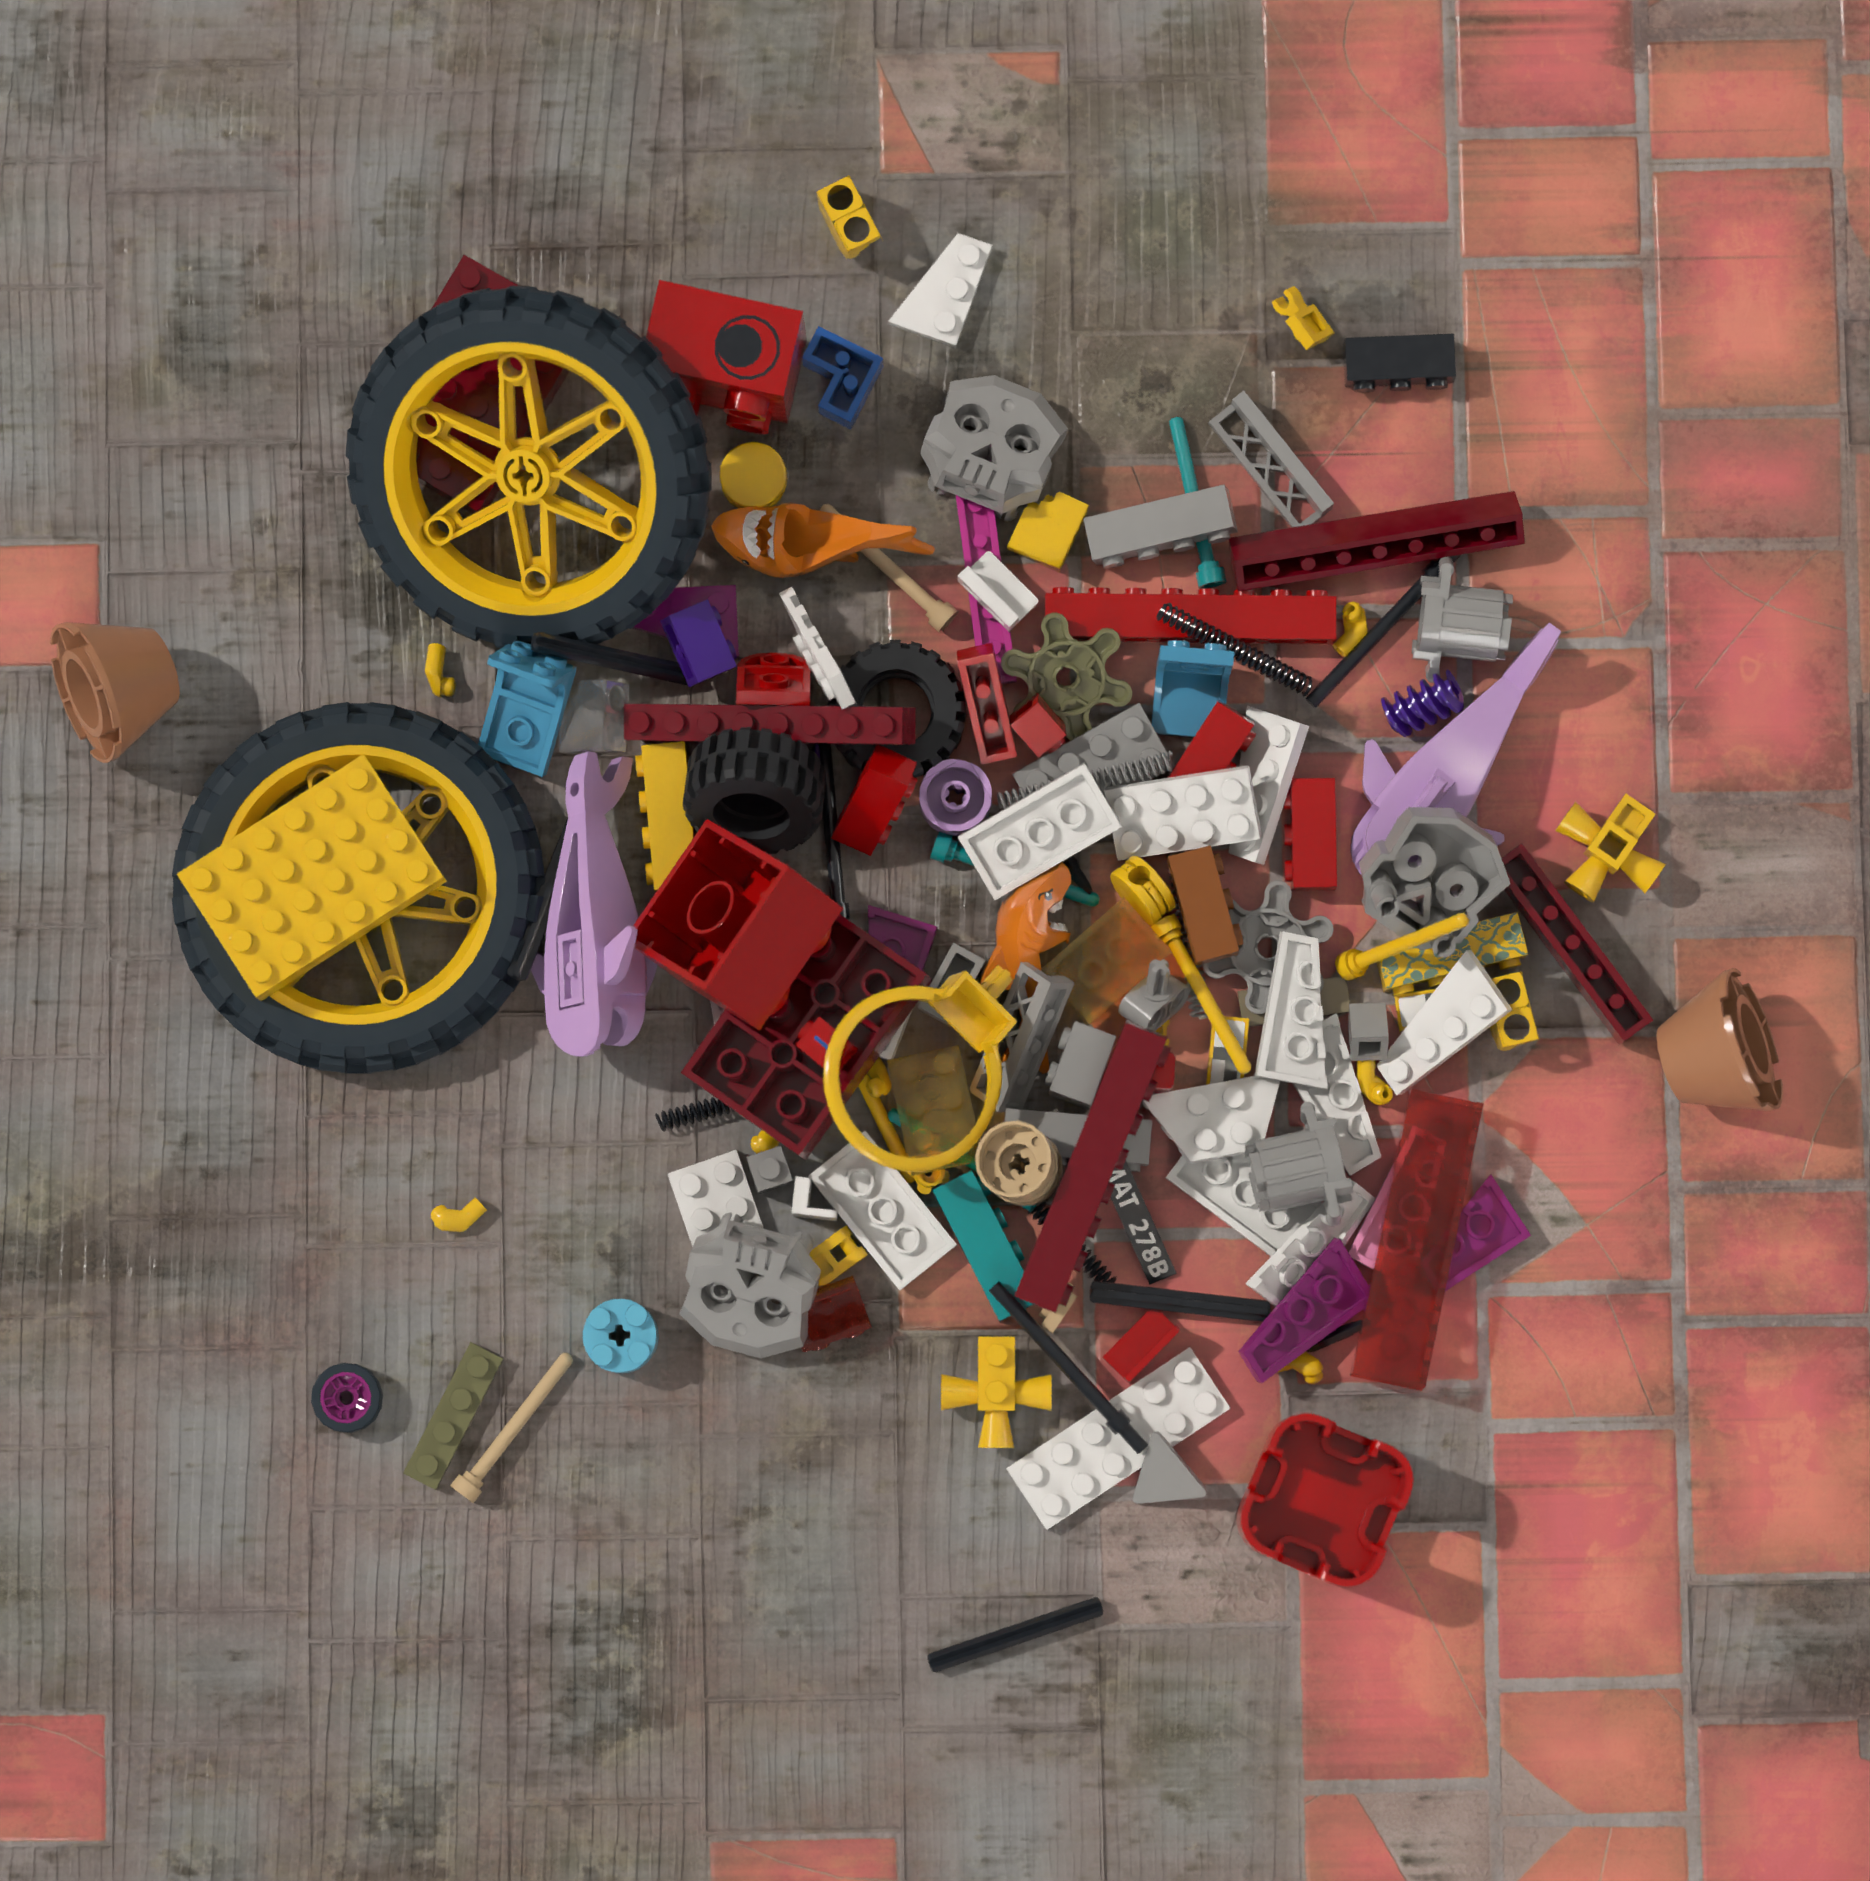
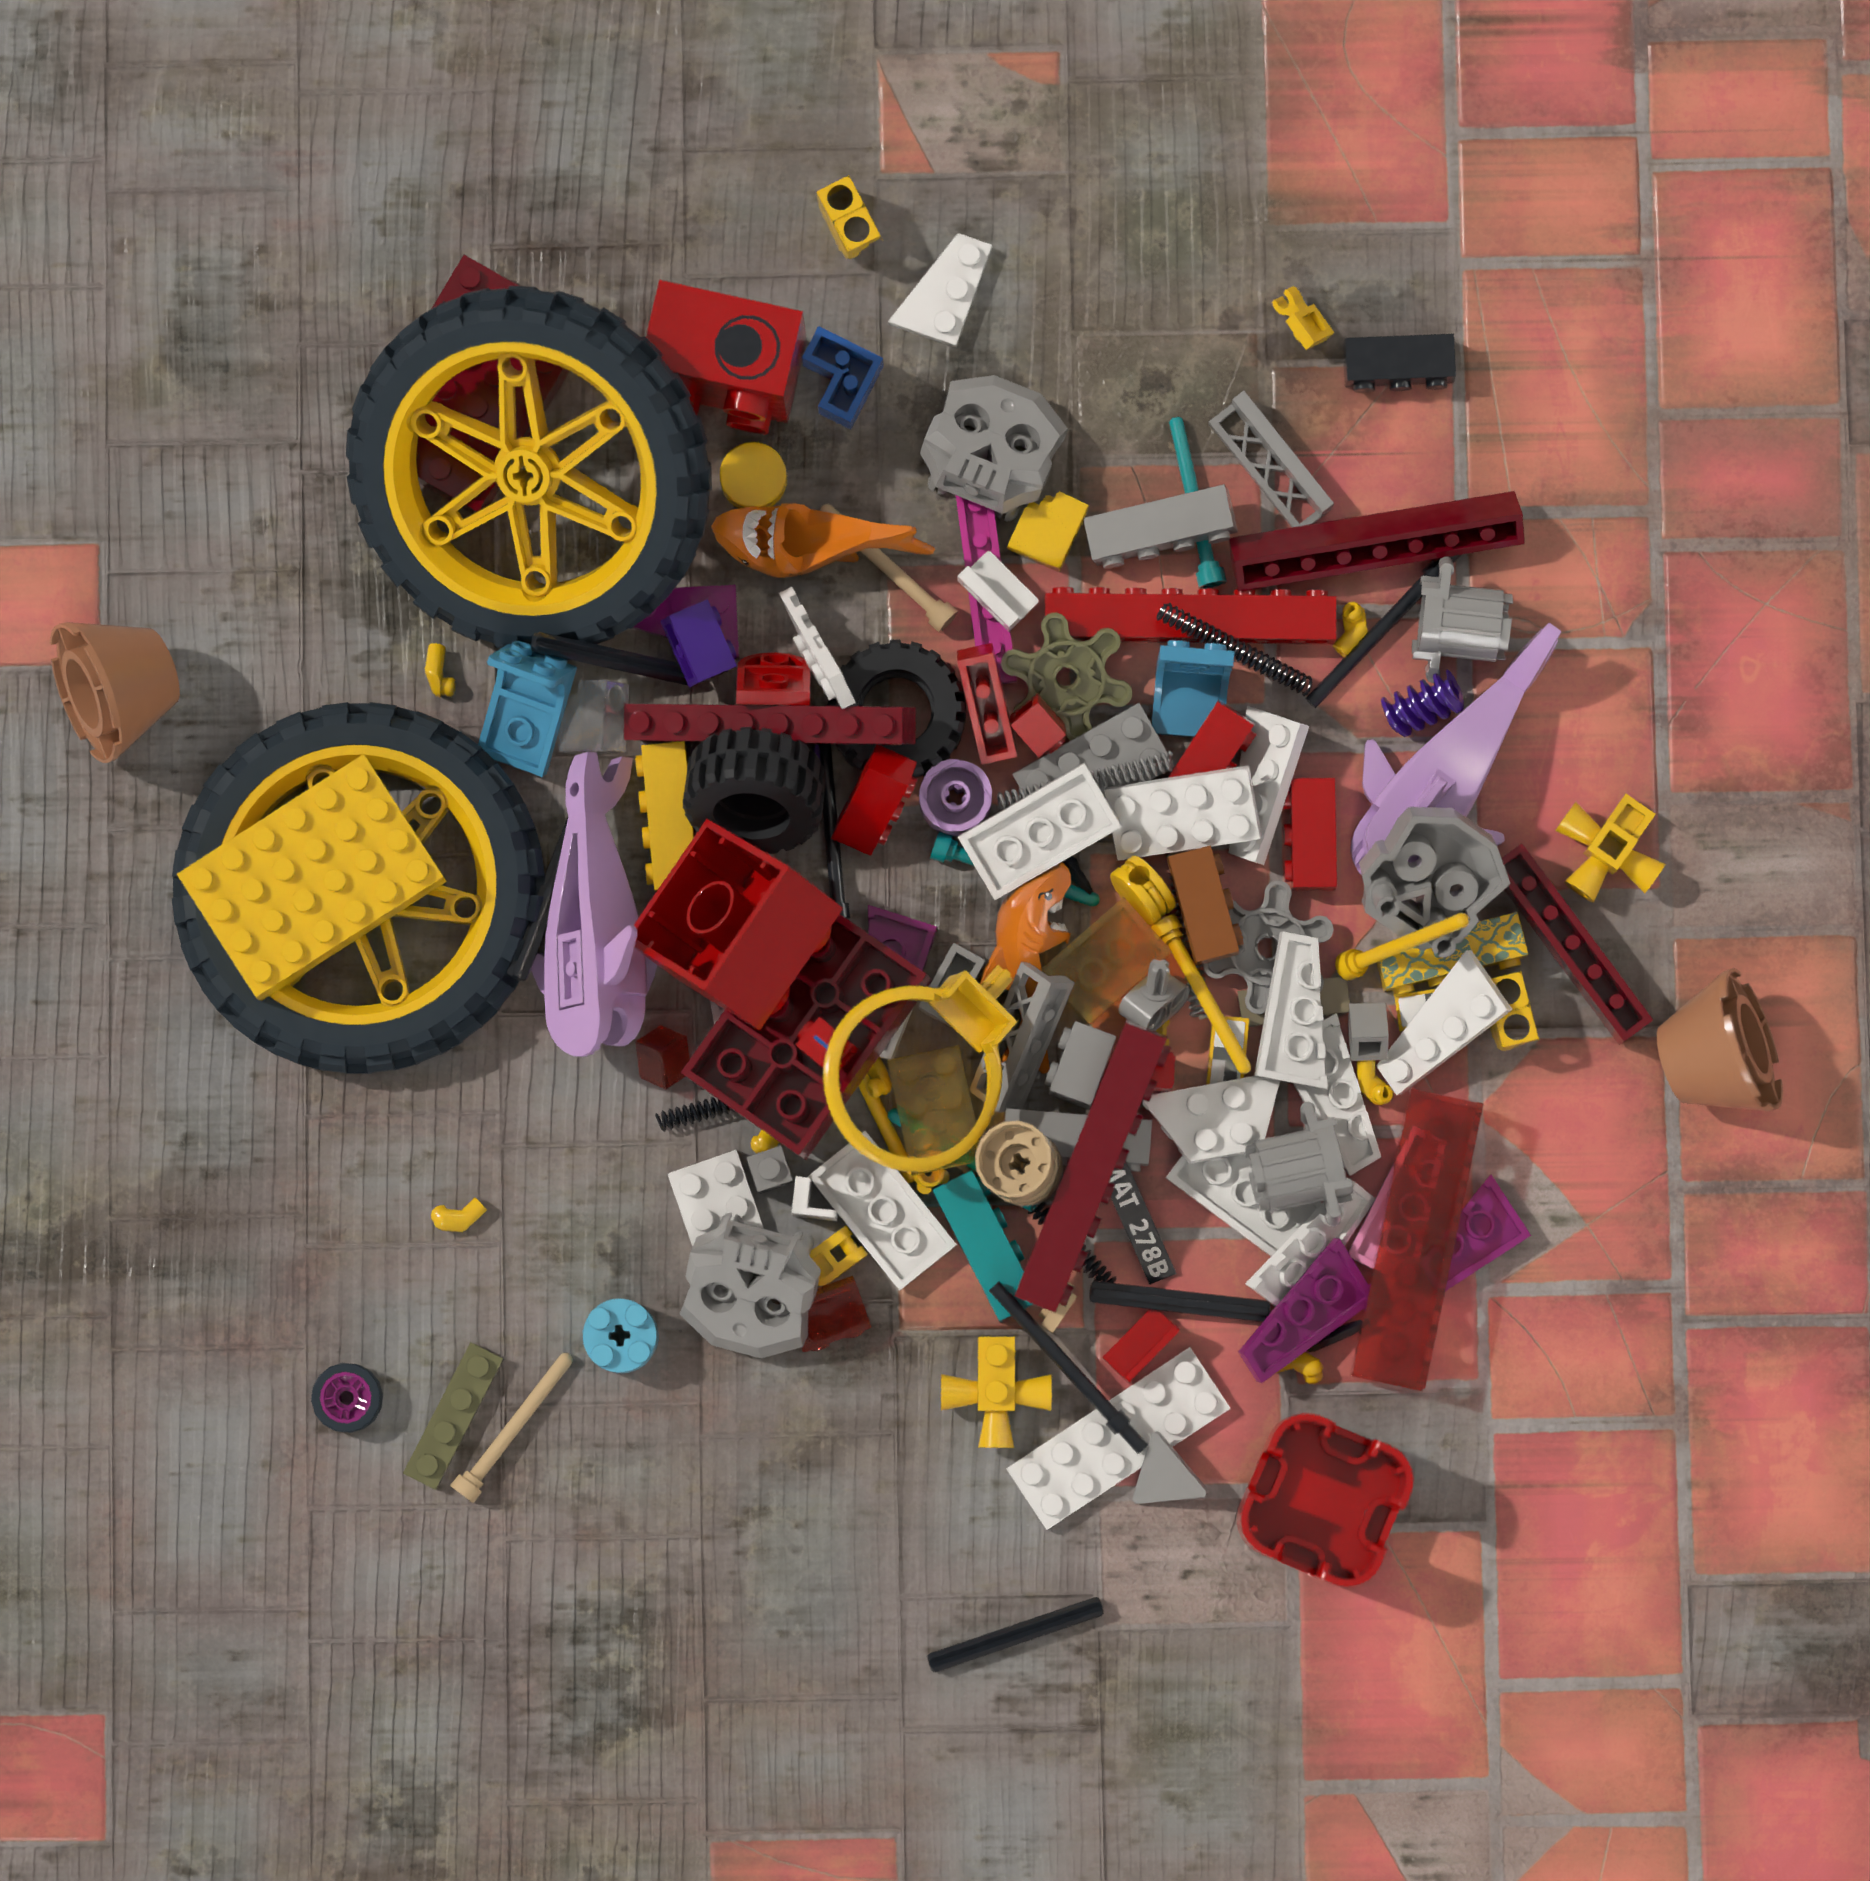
(662, 1056): none -> clear red panel

